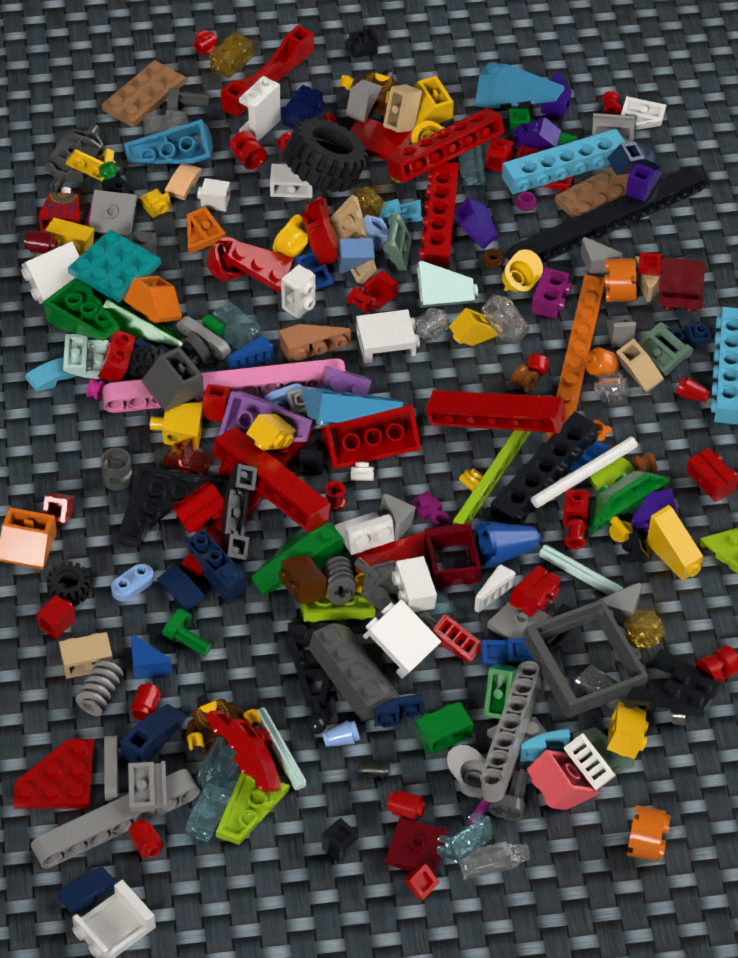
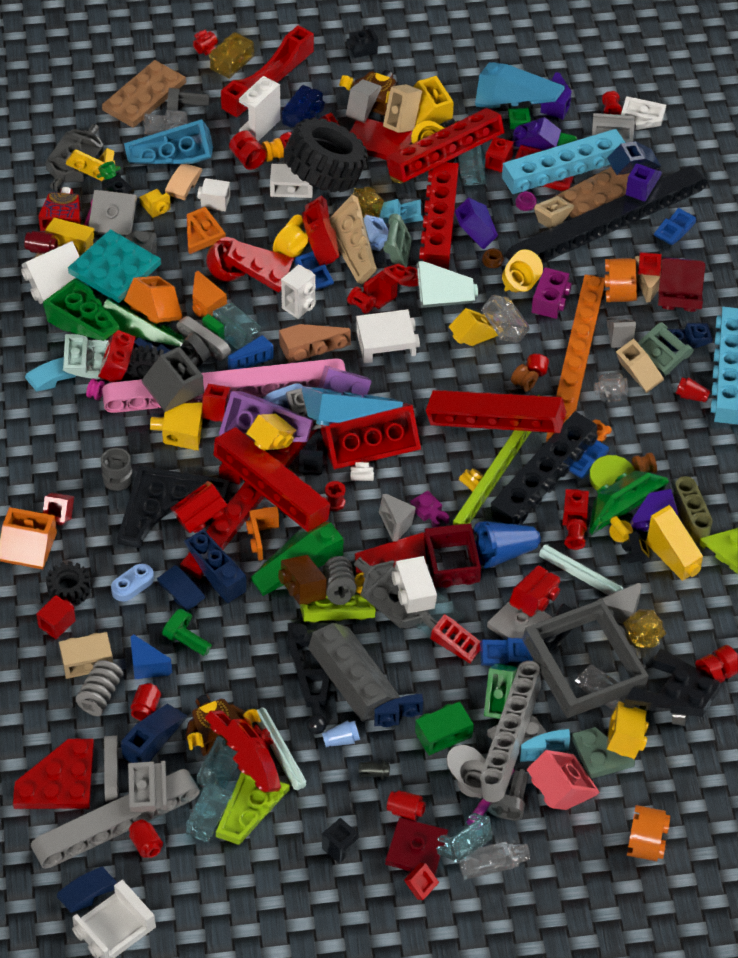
(187, 459): clear red slope -> none
(206, 296): none -> orange slope
(235, 511): black slope -> none
(260, 520): none -> orange bracket
(273, 149): none -> light orange wheel
(354, 253): medium blue slope -> none
(366, 532): white bracket -> none
(402, 636): white panel -> none
(403, 275): none -> red slope
(432, 324): clear head -> none
(498, 584): white slope -> none
(553, 211): none -> tan slope
(578, 743): white slope -> none
(584, 472): white axle -> none
(595, 255): light grey slope -> none
(601, 361): orange head -> none
(676, 227): none -> blue slope
(692, 508): none -> olive beam
(712, 474): red brick -> none

